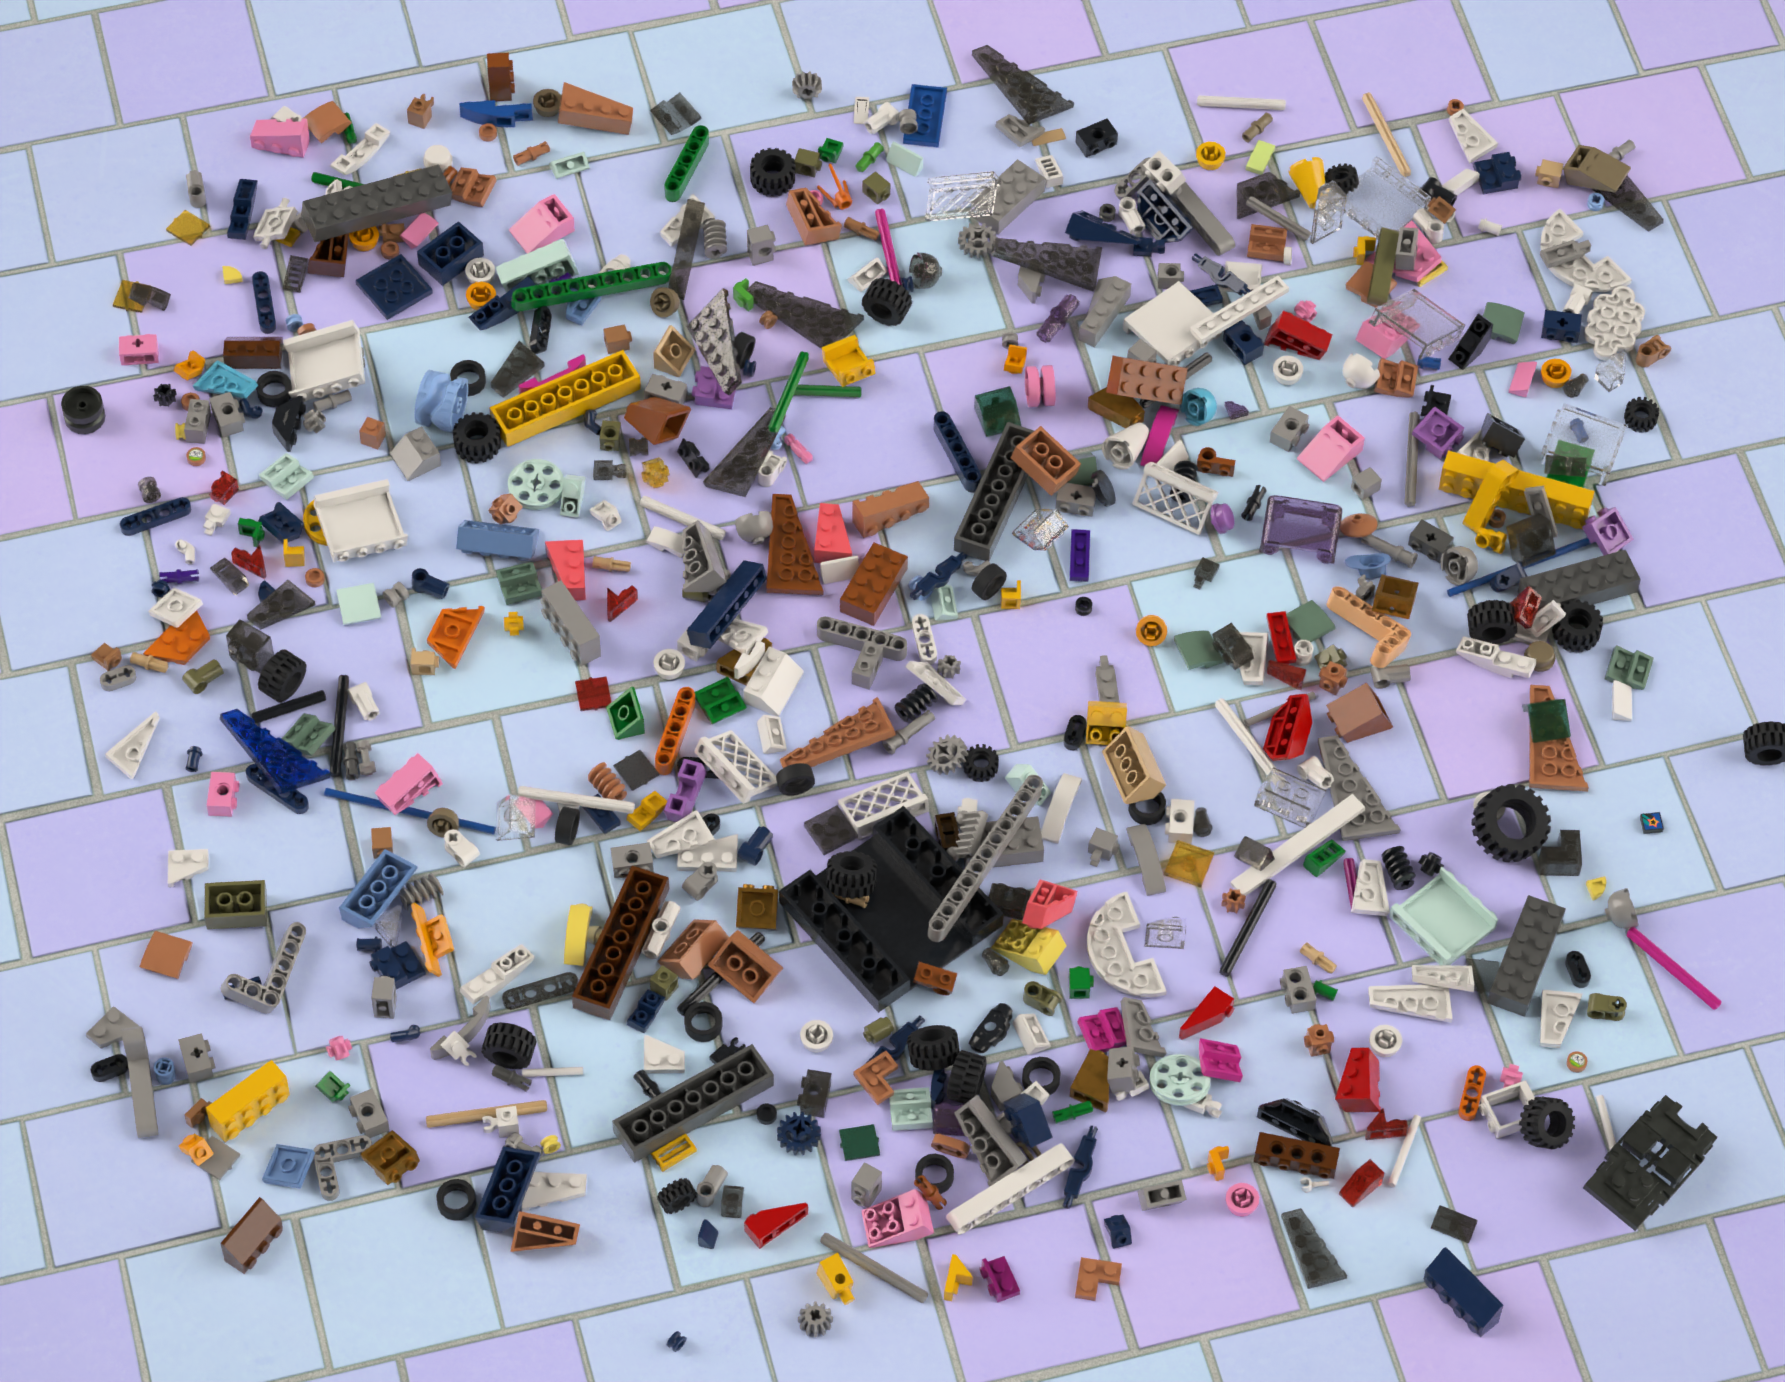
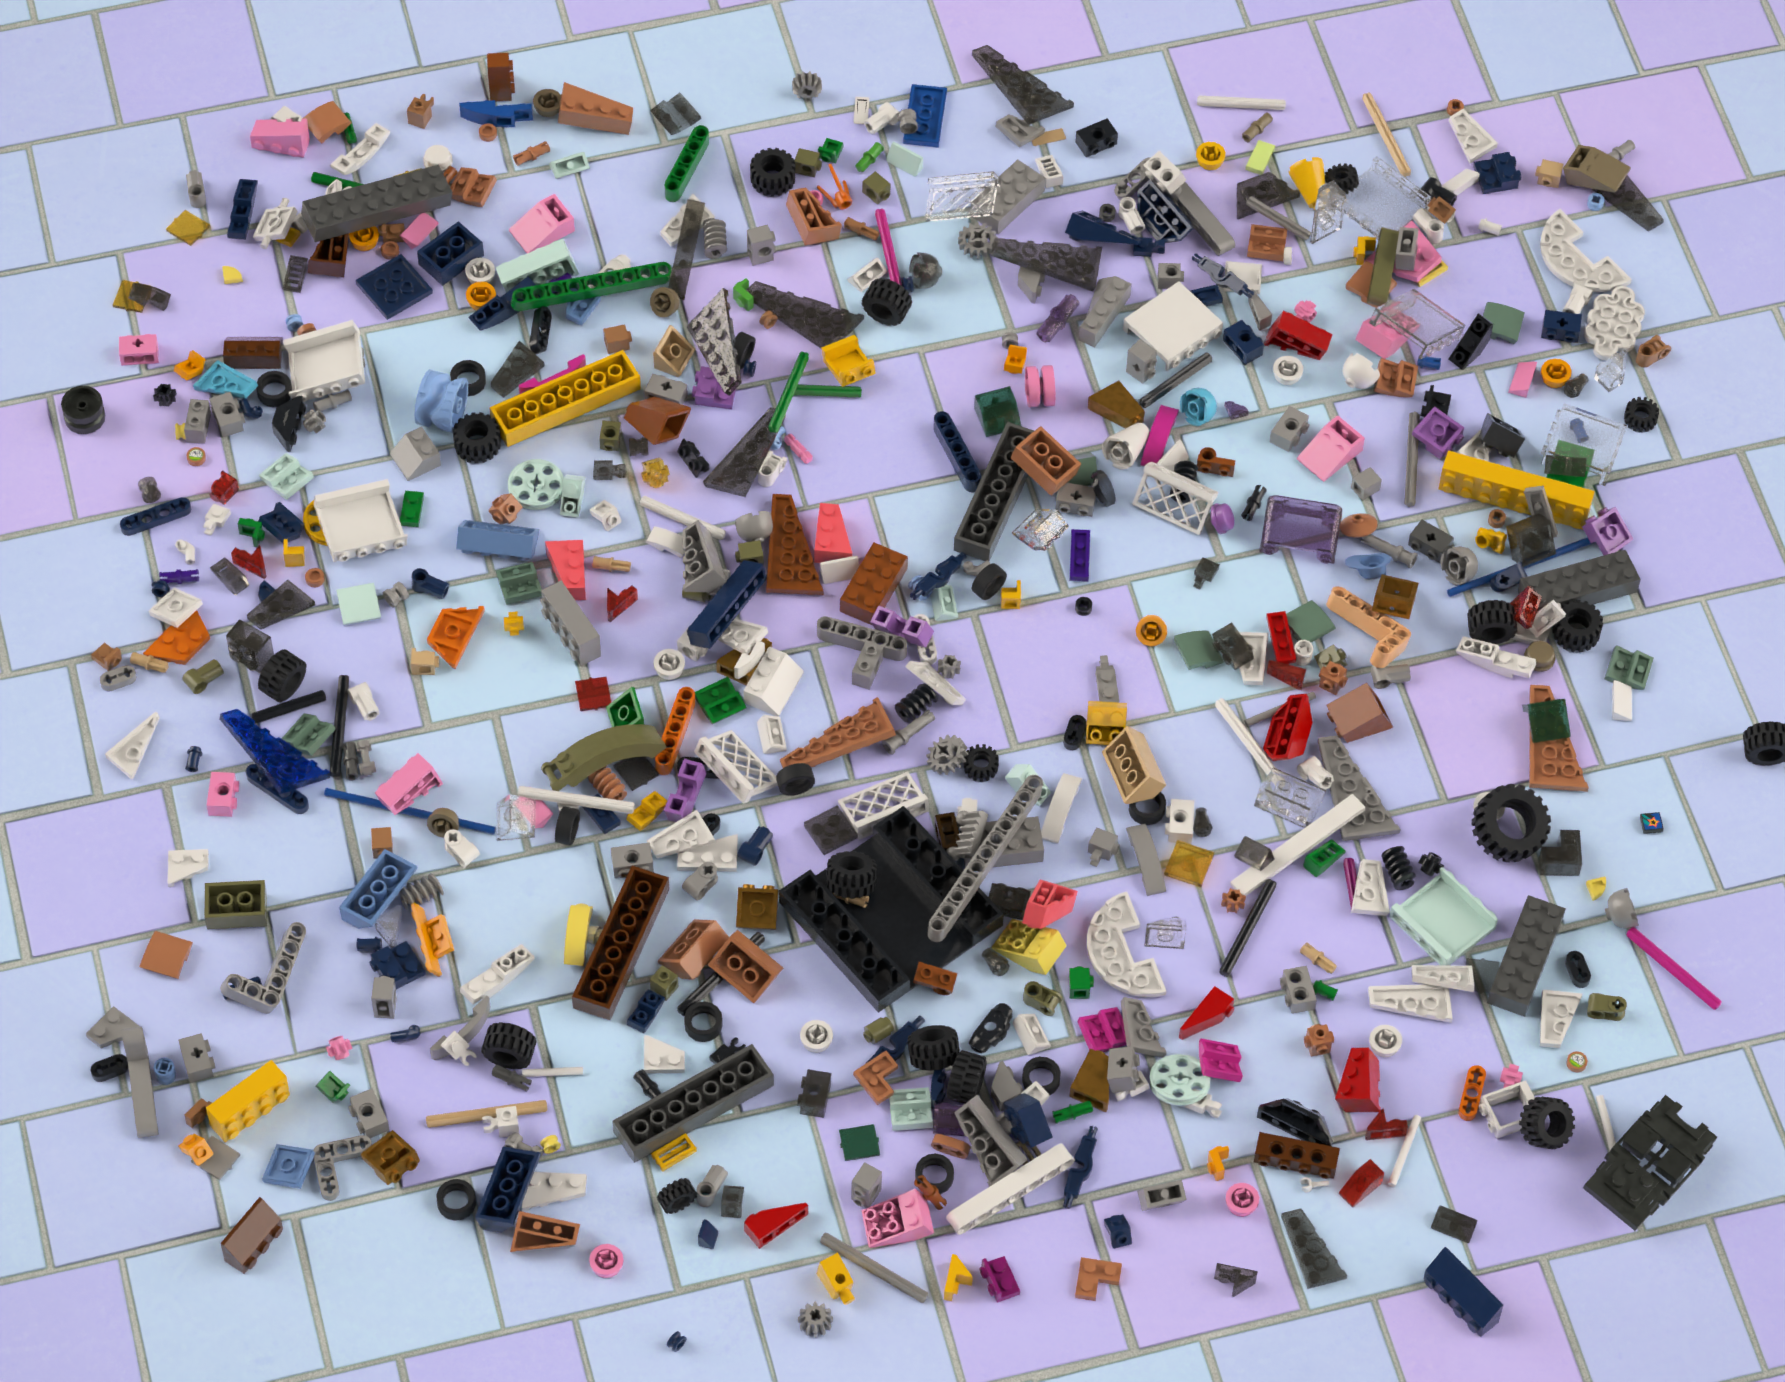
(185, 400): nougat tile -> none
(264, 302): dark blue beam -> none
(372, 433): nougat brick -> none
(411, 508): none -> green plate
(541, 993): clear smoke beam -> none
(589, 421): dark blue arm -> none
(601, 750): none -> olive windscreen
(606, 1260): none -> bright pink piece
(657, 939): white piece -> none
(750, 551): none -> olive brick
(766, 1114): black tile -> none
(790, 1128): dark blue gear -> none
(889, 508): nougat wedge -> none
(913, 630): none -> medium lavender arch
(1146, 380): brick -> none
(1239, 309): white plate -> none
(1241, 1277): none -> clear smoke slope
(1366, 589): light grey plate -> none
(1489, 493): yellow beam -> none
(1564, 252): light grey hinge -> none

